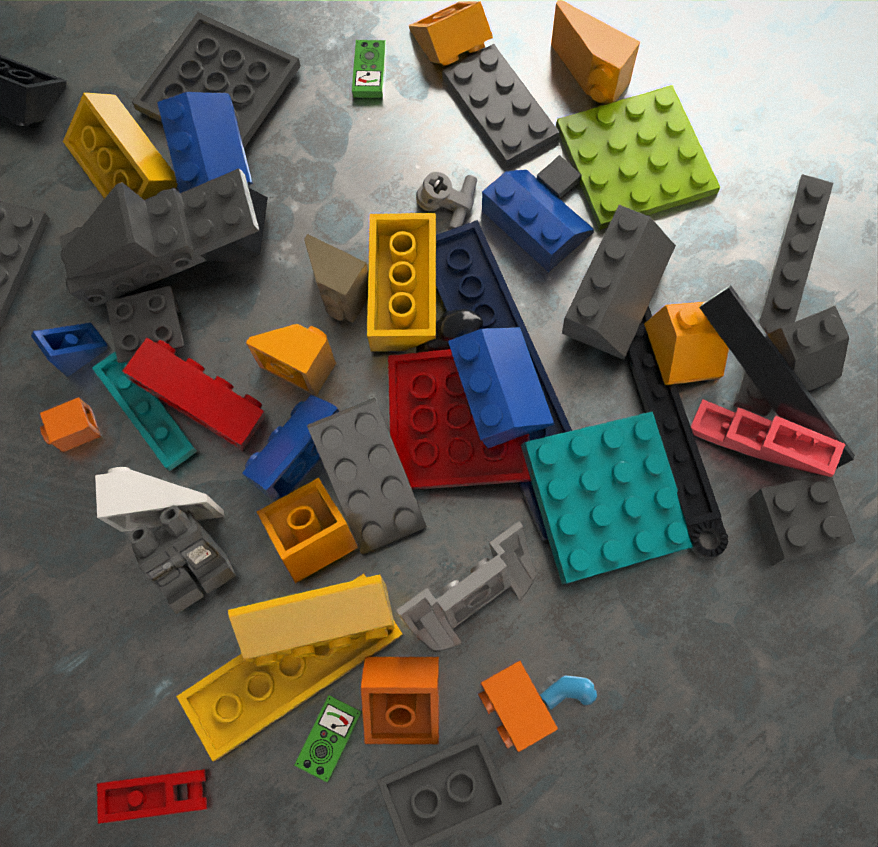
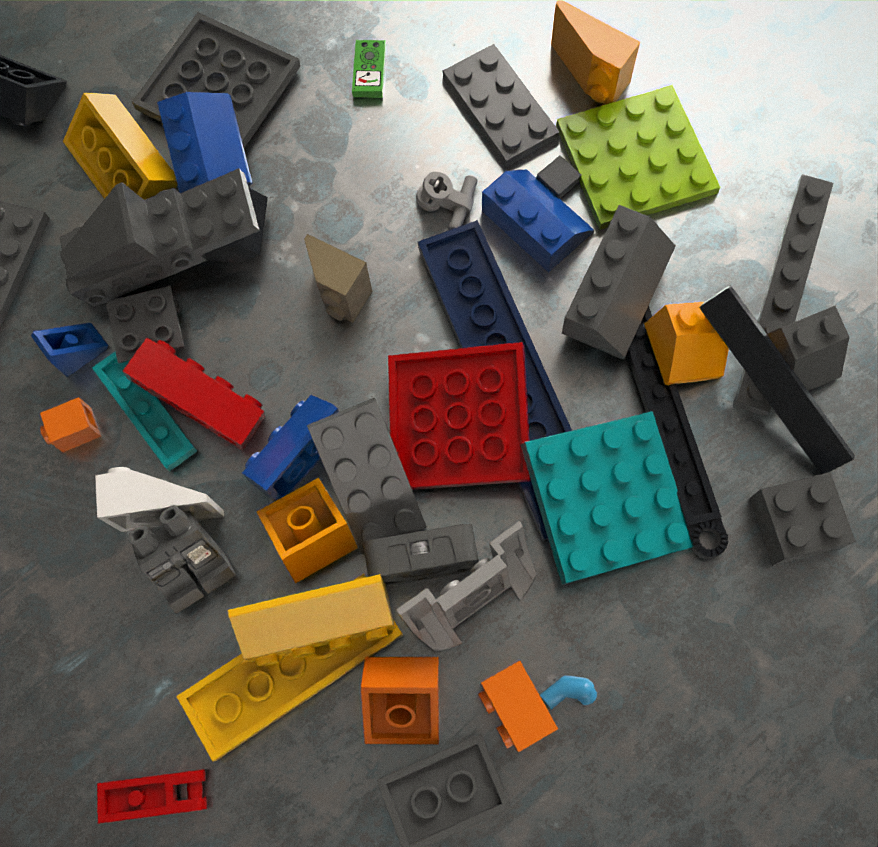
(295, 355): light orange slope -> none
(328, 738): bright green tile -> none
(401, 281): yellow slope -> none
(422, 554): none -> dark grey axle
(451, 326): black arm -> none
(452, 31): light orange slope -> none
(500, 384): blue slope -> none
(768, 440): coral slope -> none

